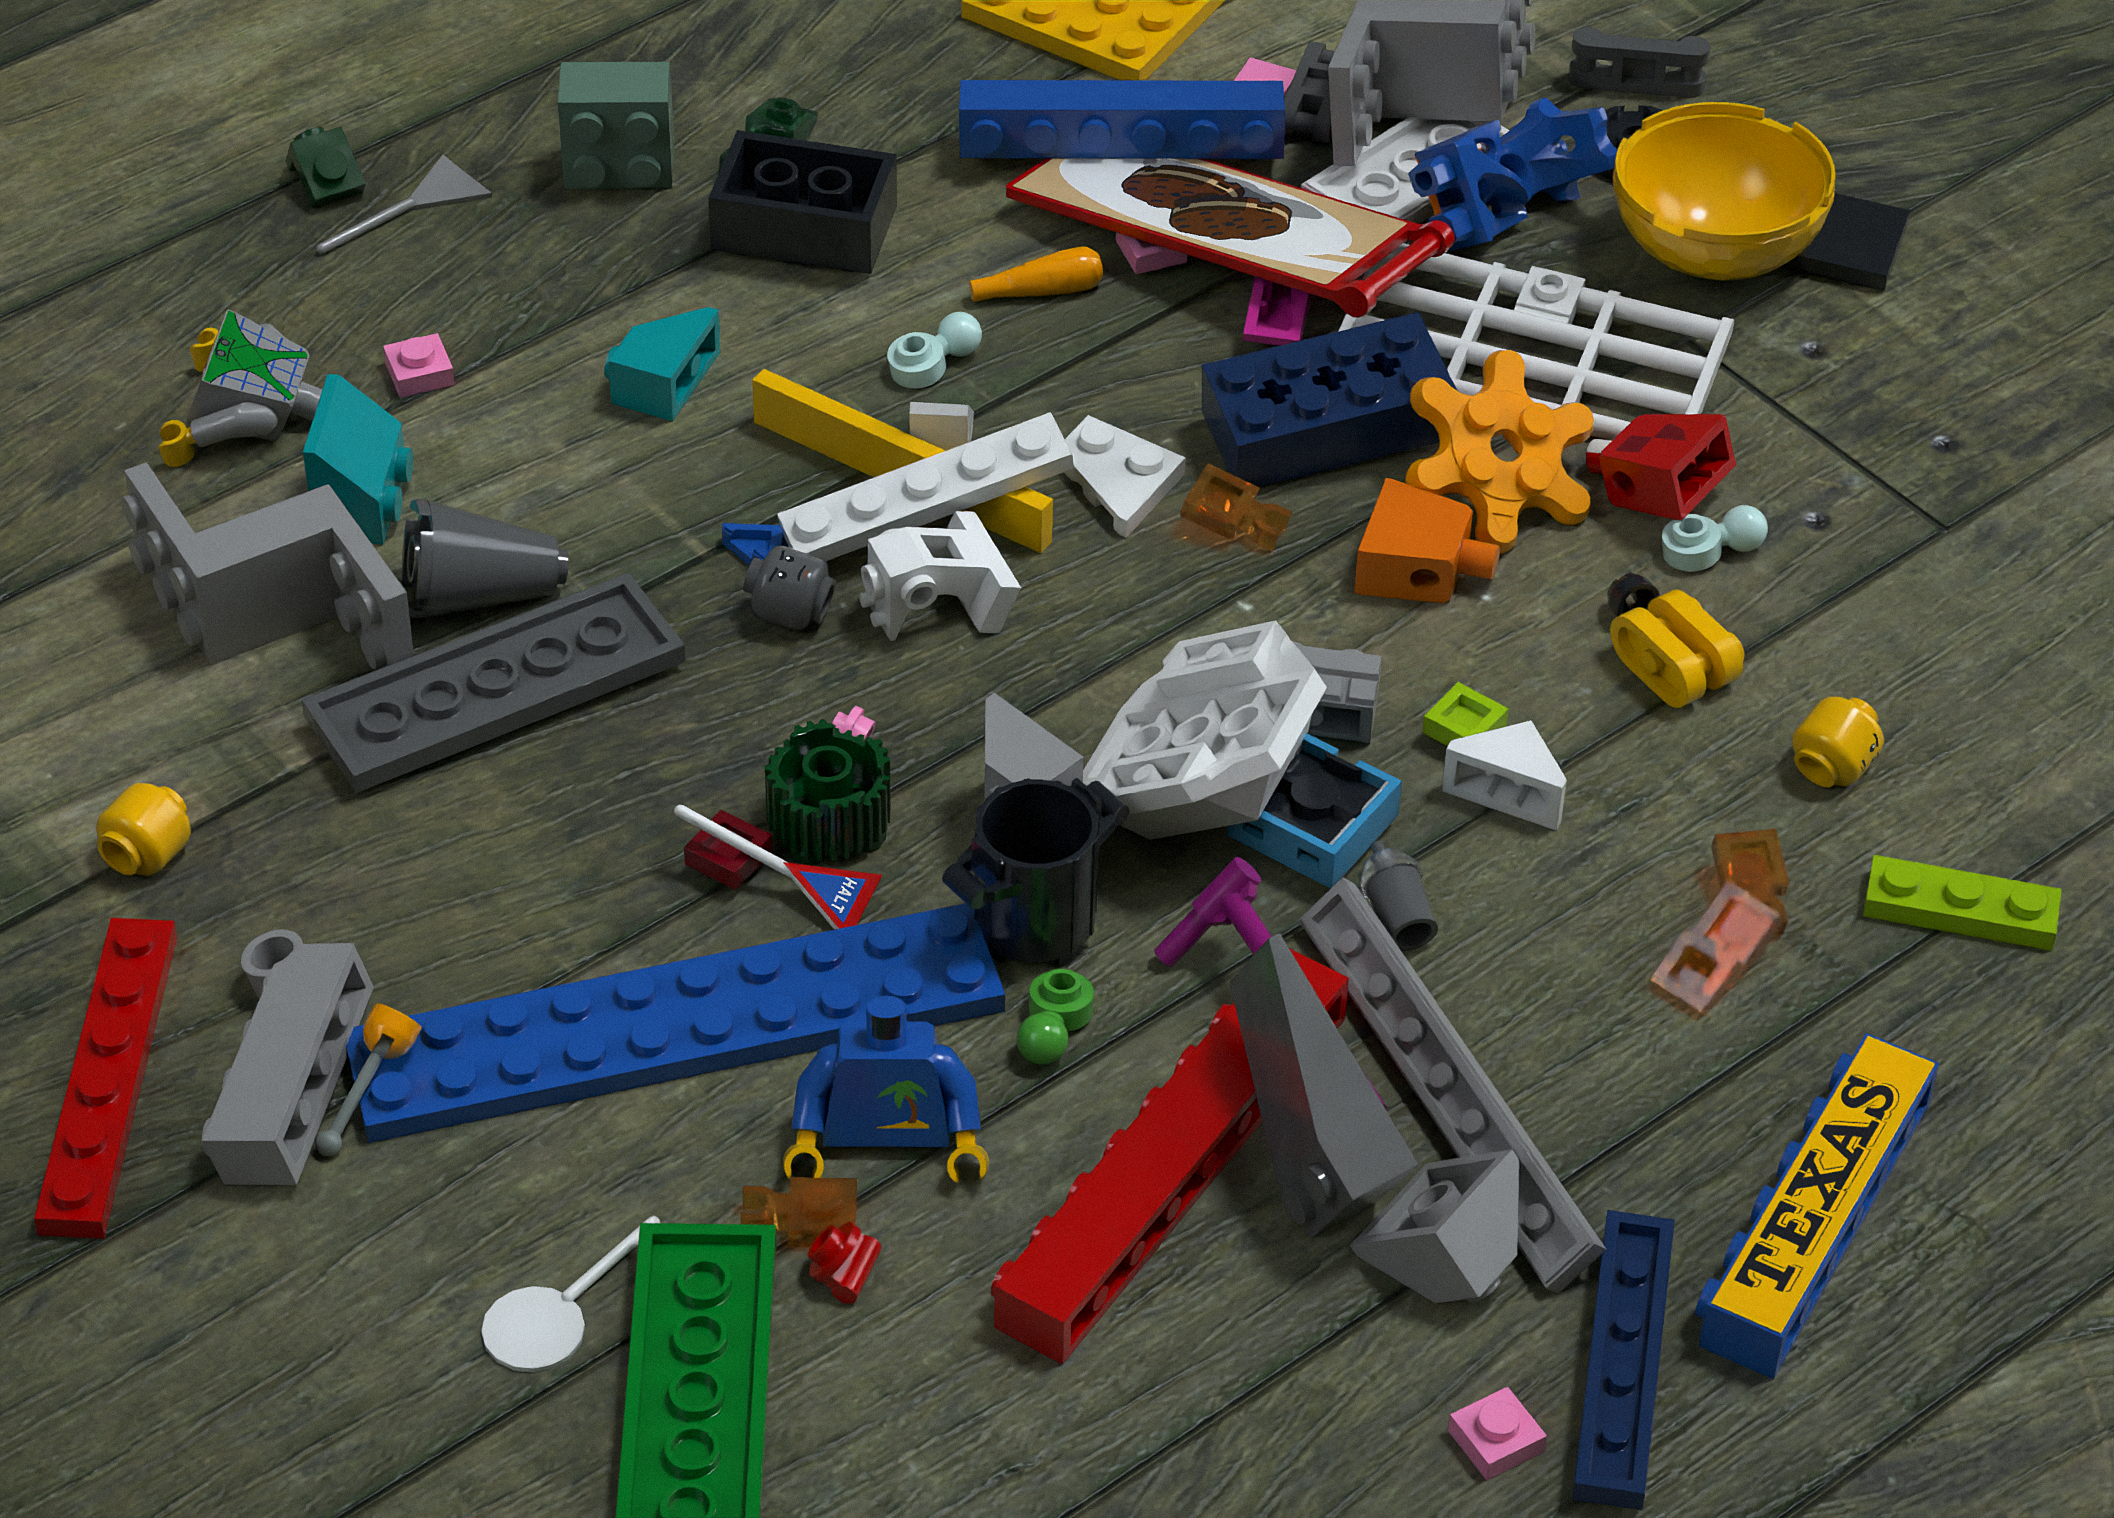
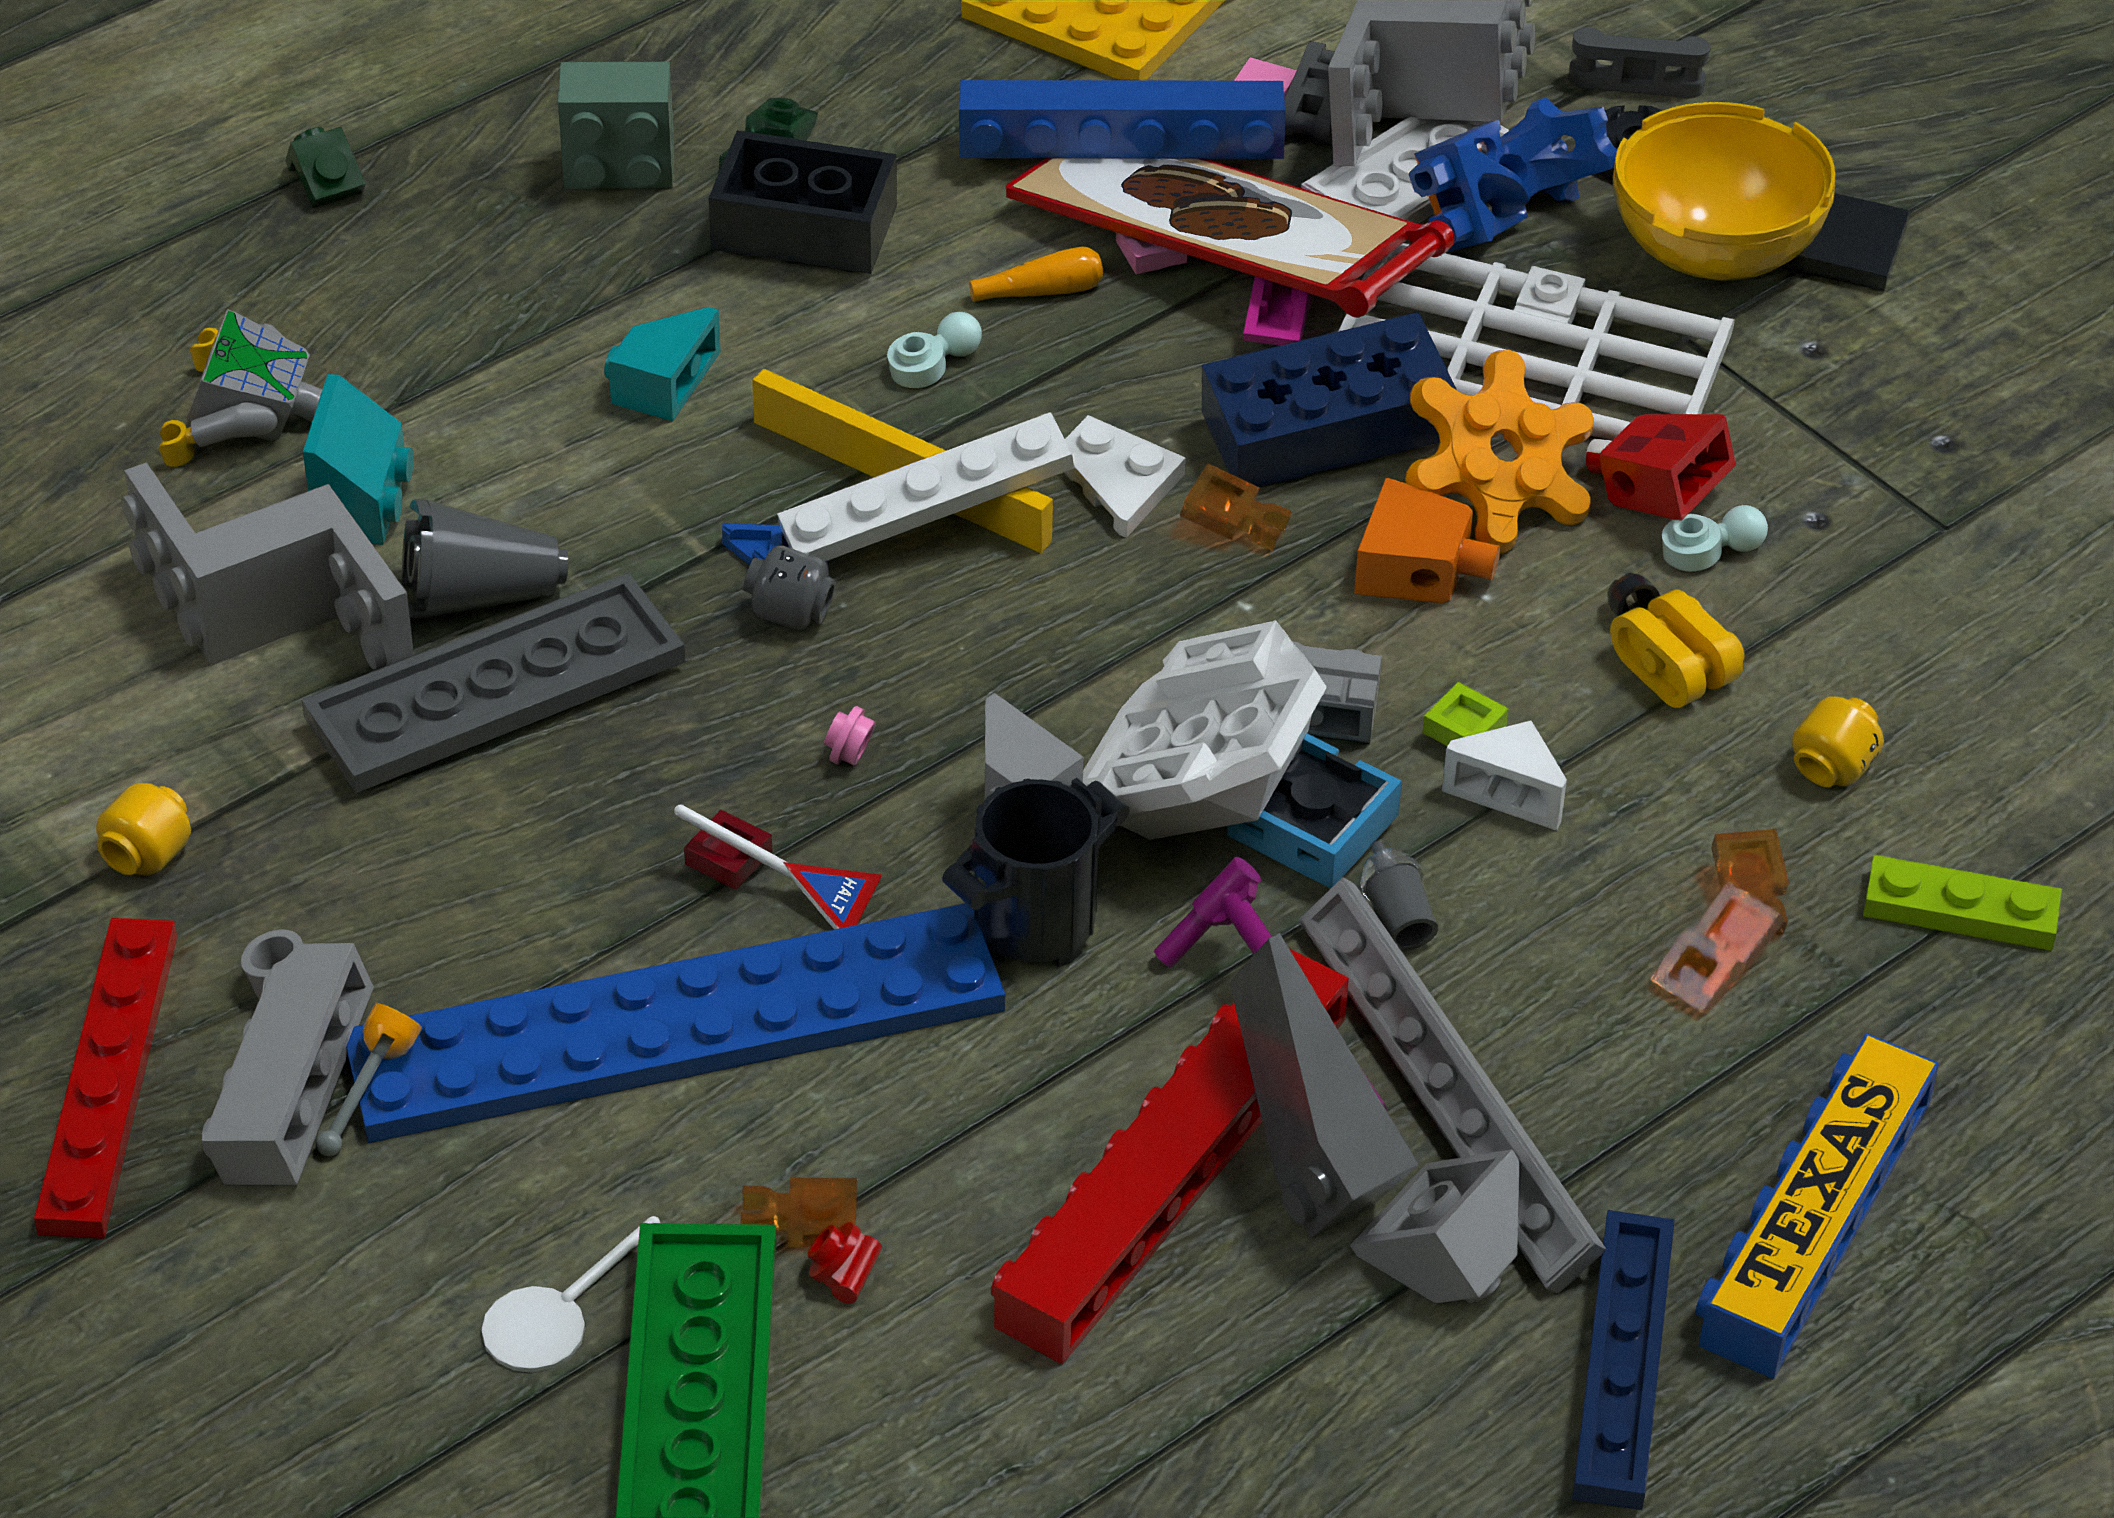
(418, 365): bright pink plate -> none
(441, 186): light grey piece -> none
(828, 793): dark green brick -> none
(886, 1089): blue torso -> none
(918, 564): white tile -> none
(941, 424): white slope -> none
(1057, 1004): bright green plate -> none
(1497, 1433): bright pink plate -> none

